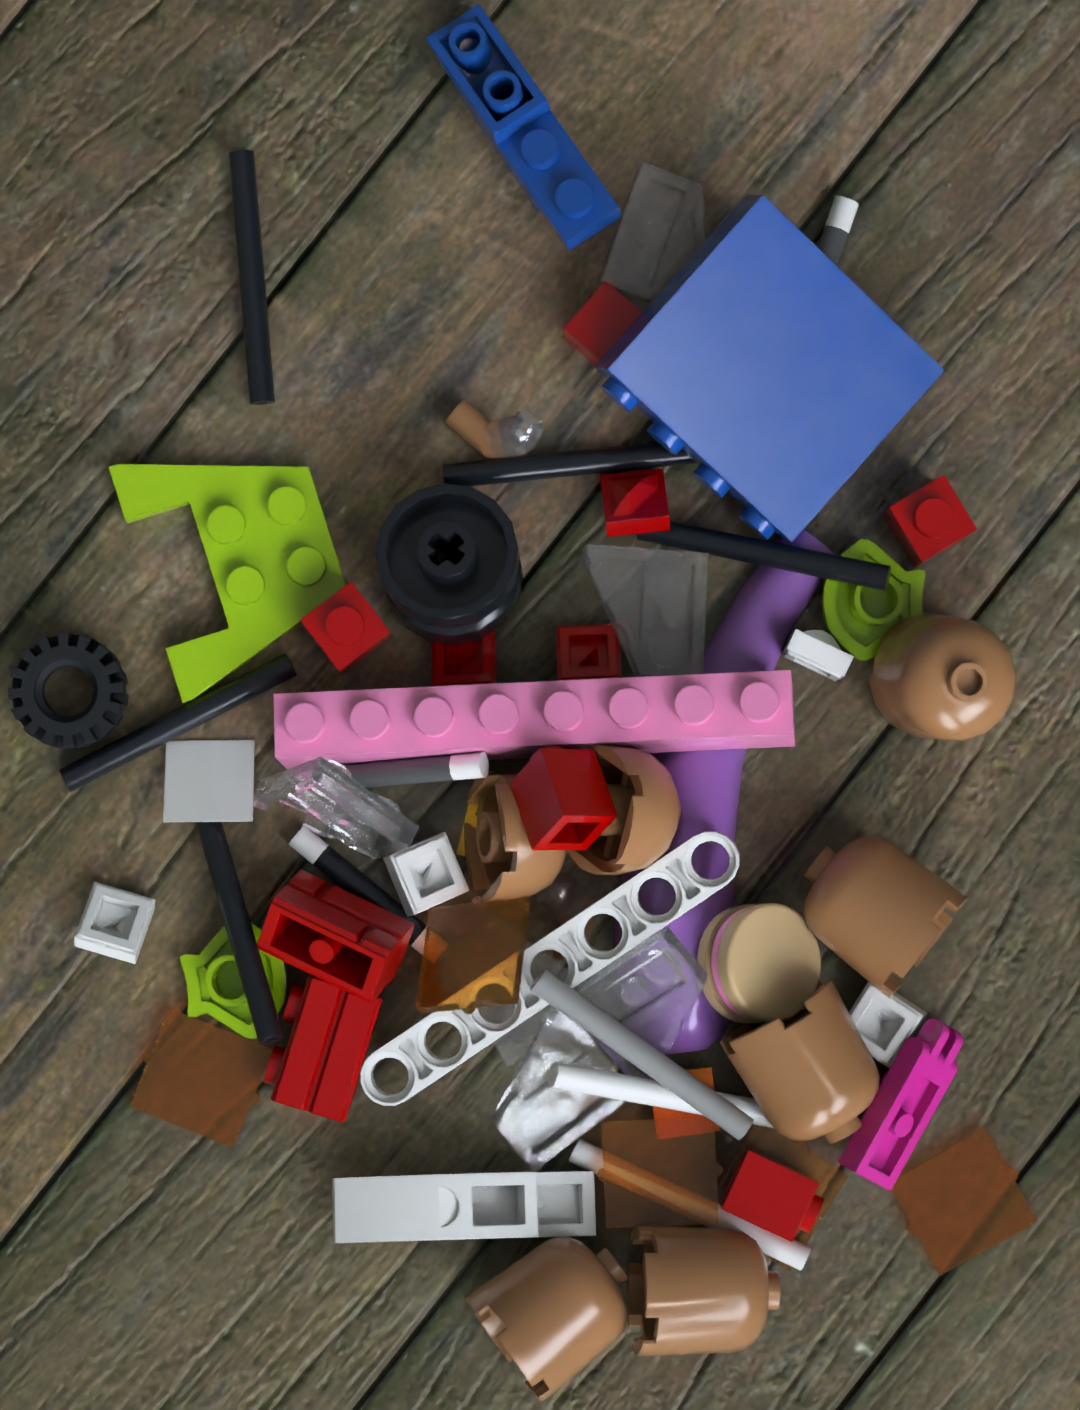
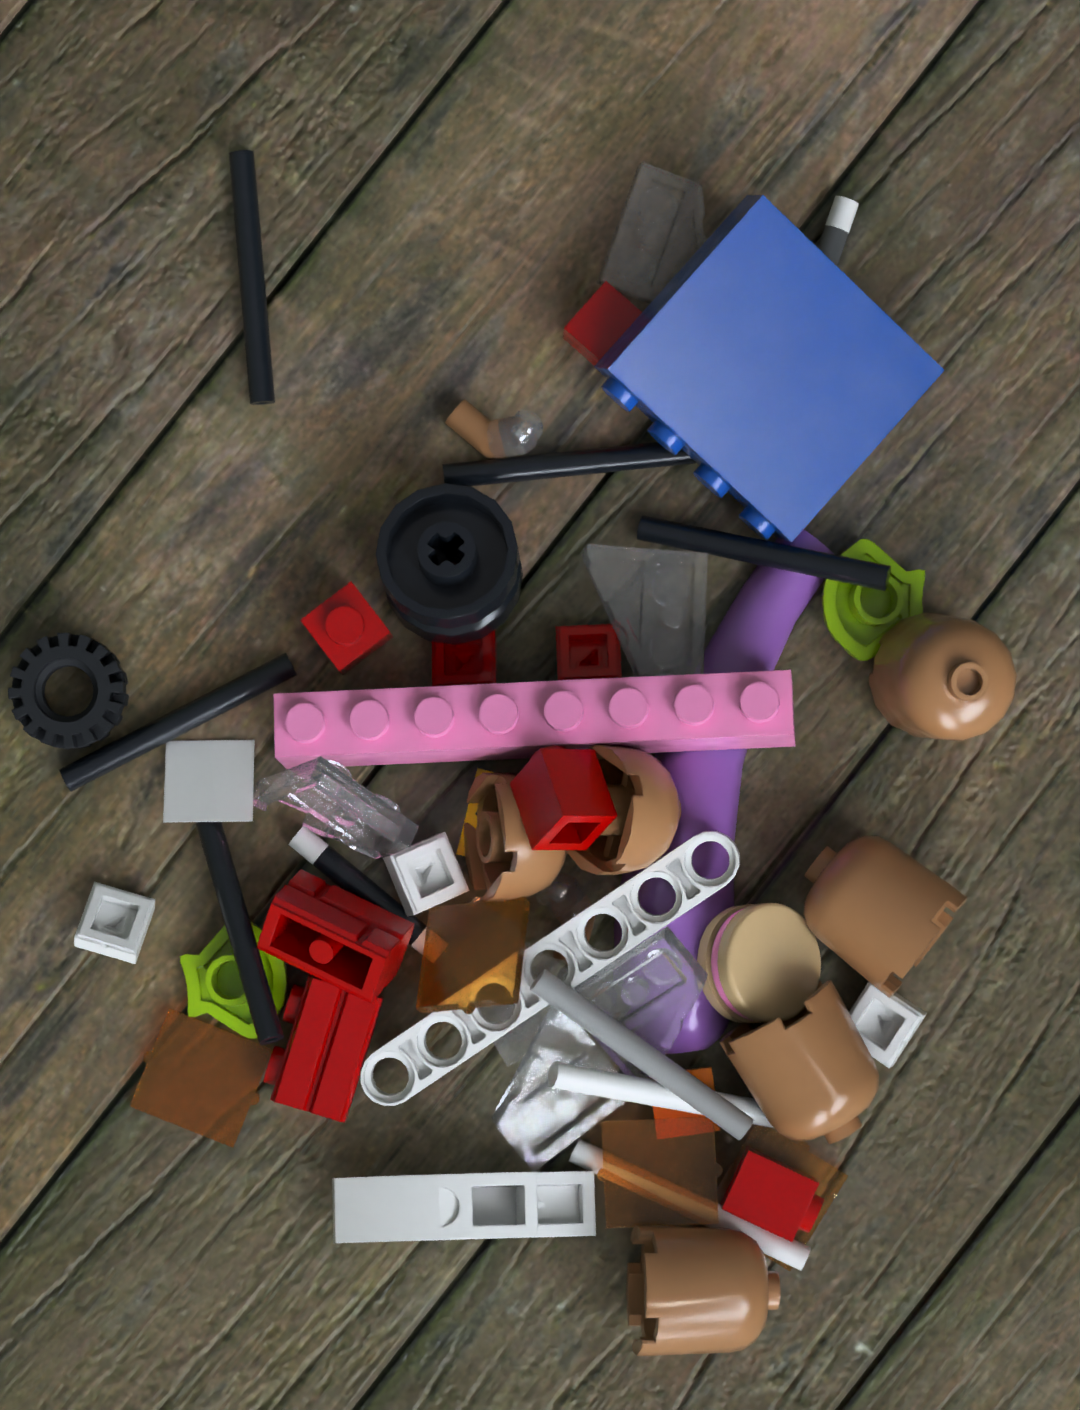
(262, 546): lime wing -> none
(420, 770): dark grey bar -> none
(523, 127): blue slope -> none
(553, 1311): medium nougat cylinder -> none
(635, 502): red tile -> none
(818, 652): white tile -> none
(904, 1104): dark pink hinge -> none
(929, 521): red brick -> none
(962, 1201): clear orange piece -> none

